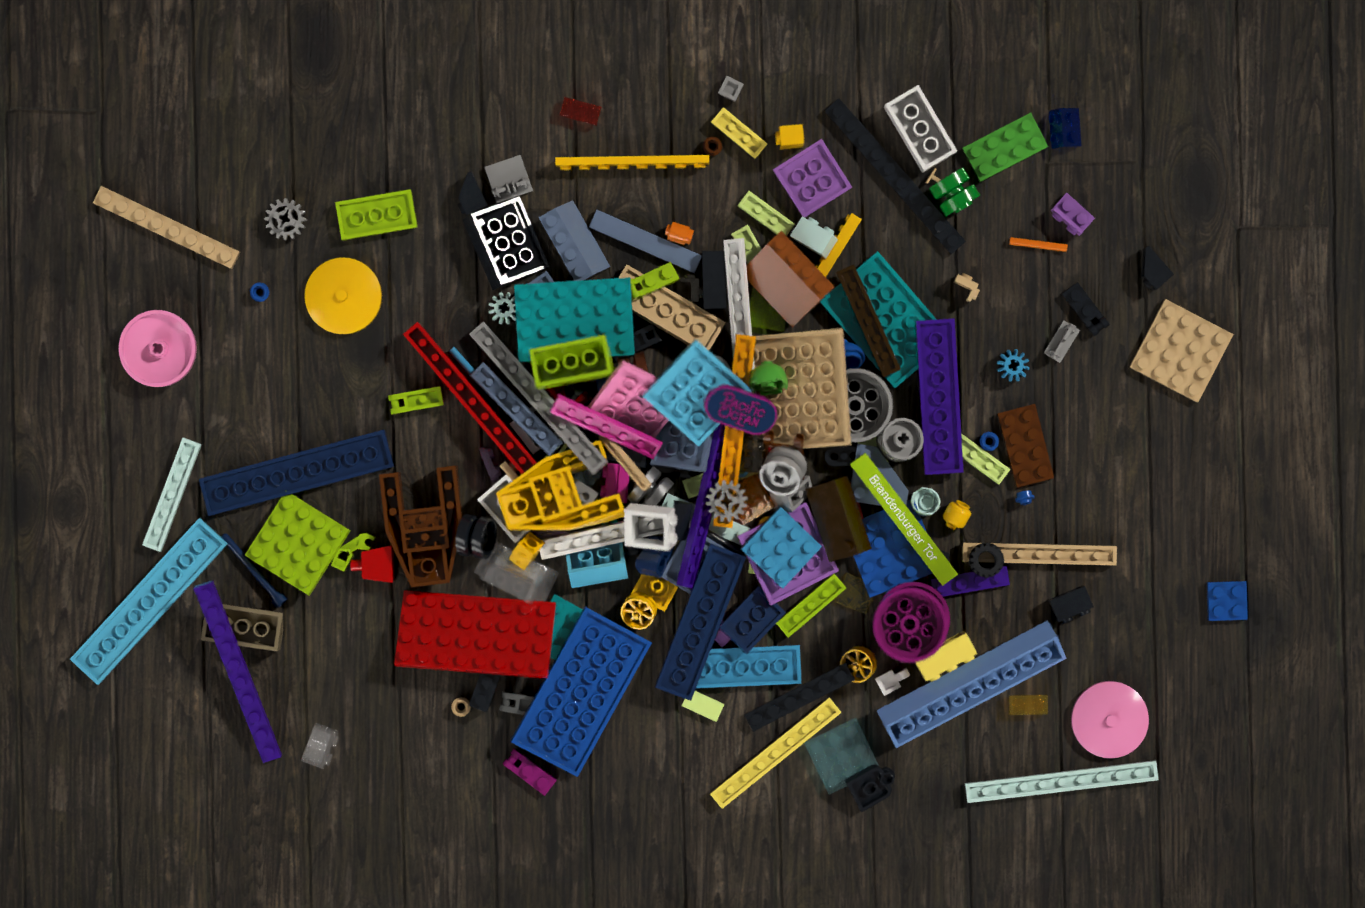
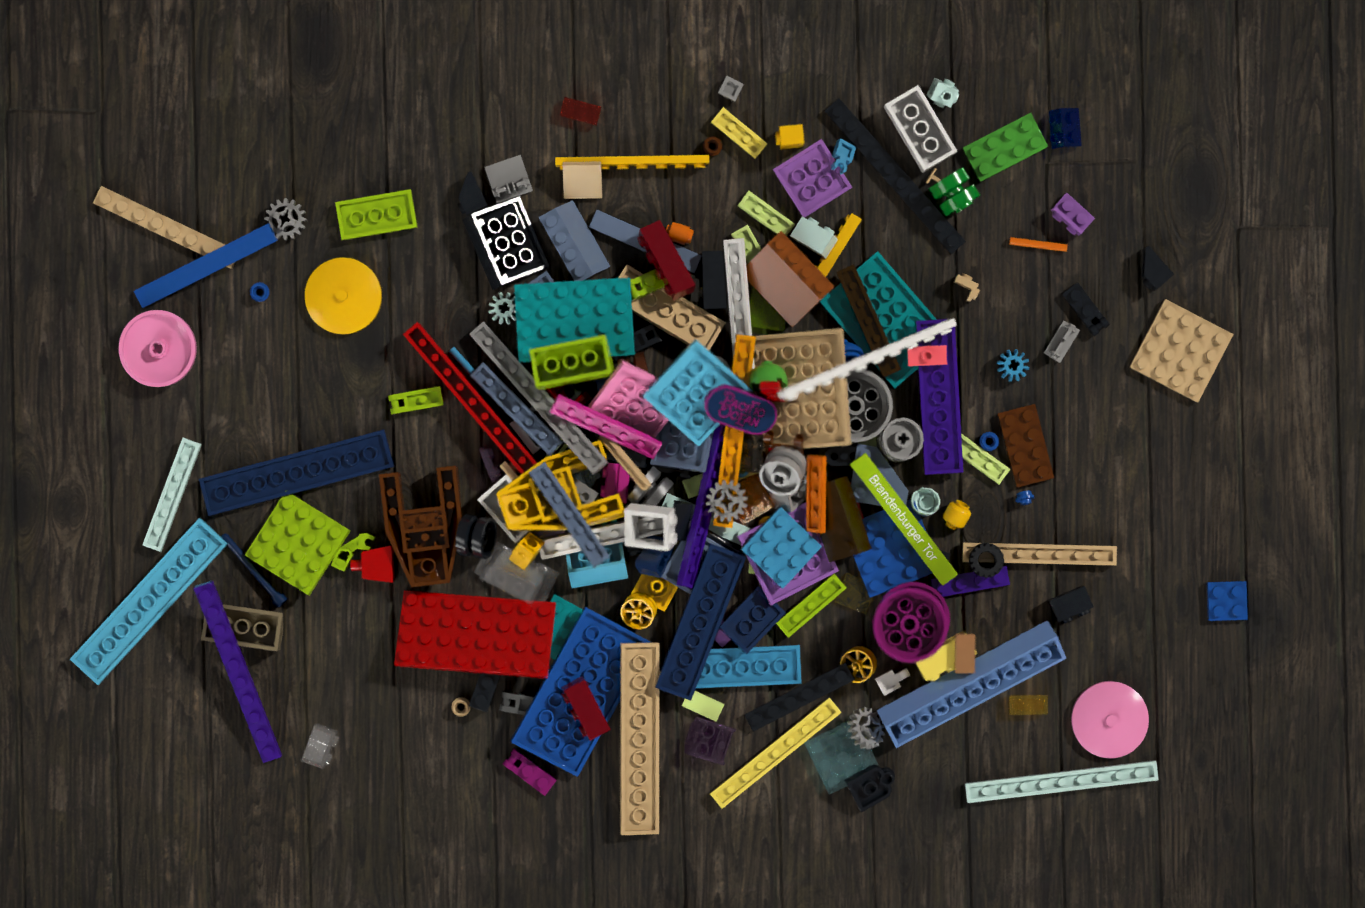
(205, 265): none -> blue tile
(569, 515): none -> sand blue tile
(582, 180): none -> tan tile
(585, 708): none -> dark red brick
(639, 738): none -> tan plate
(666, 260): none -> dark red brick
(708, 740): none -> clear purple slope
(769, 390): none -> red plate
(816, 494): none -> orange tile
(843, 154): none -> dark azure plate
(860, 363): none -> white plate
(866, 728): none -> light grey gear
(927, 355): none -> coral plate
(943, 92): none -> light aqua brick
(964, 653): none -> medium nougat tile

